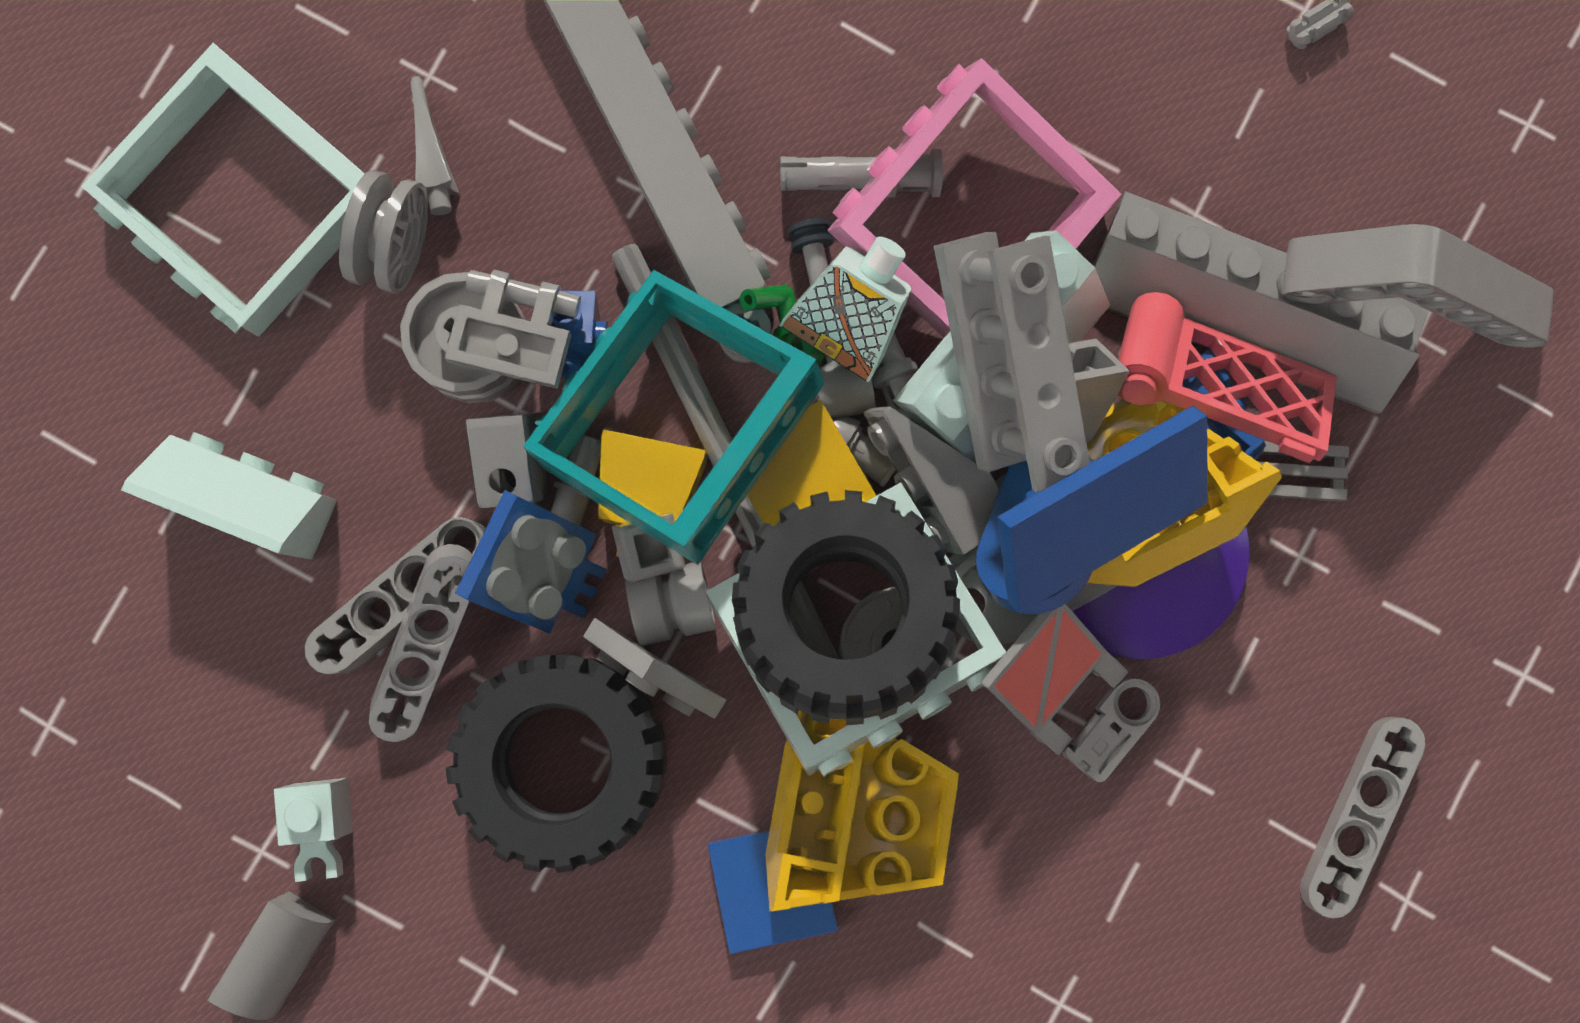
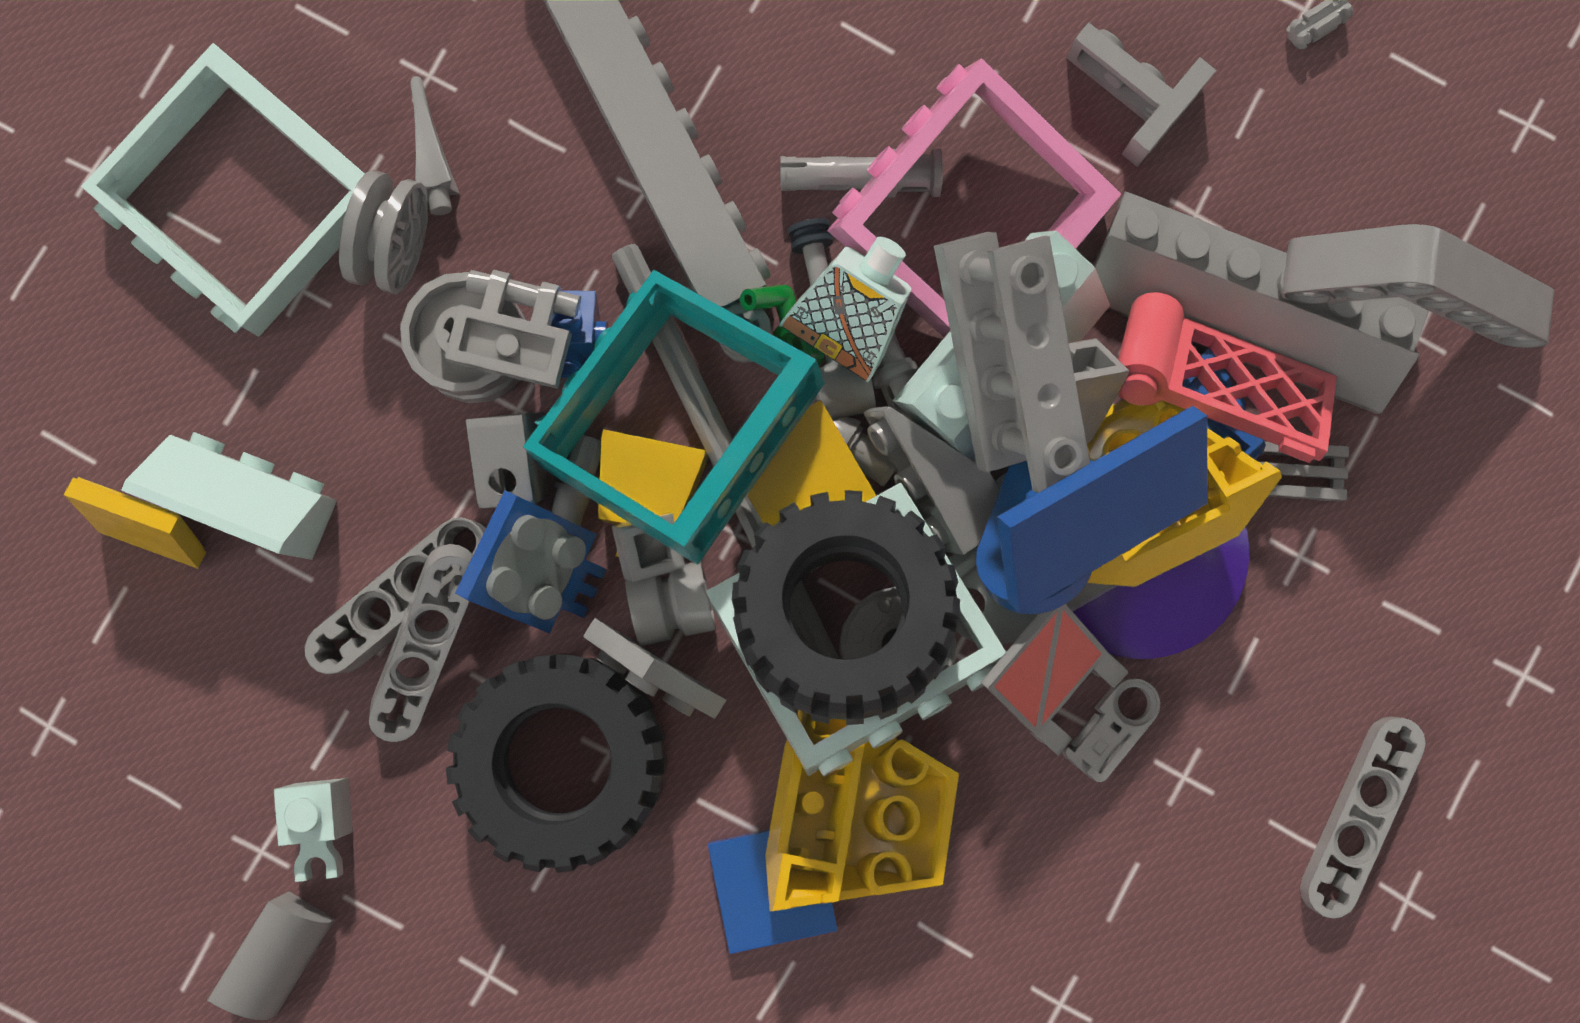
(135, 522): none -> yellow tile
(1137, 86): none -> light grey bracket

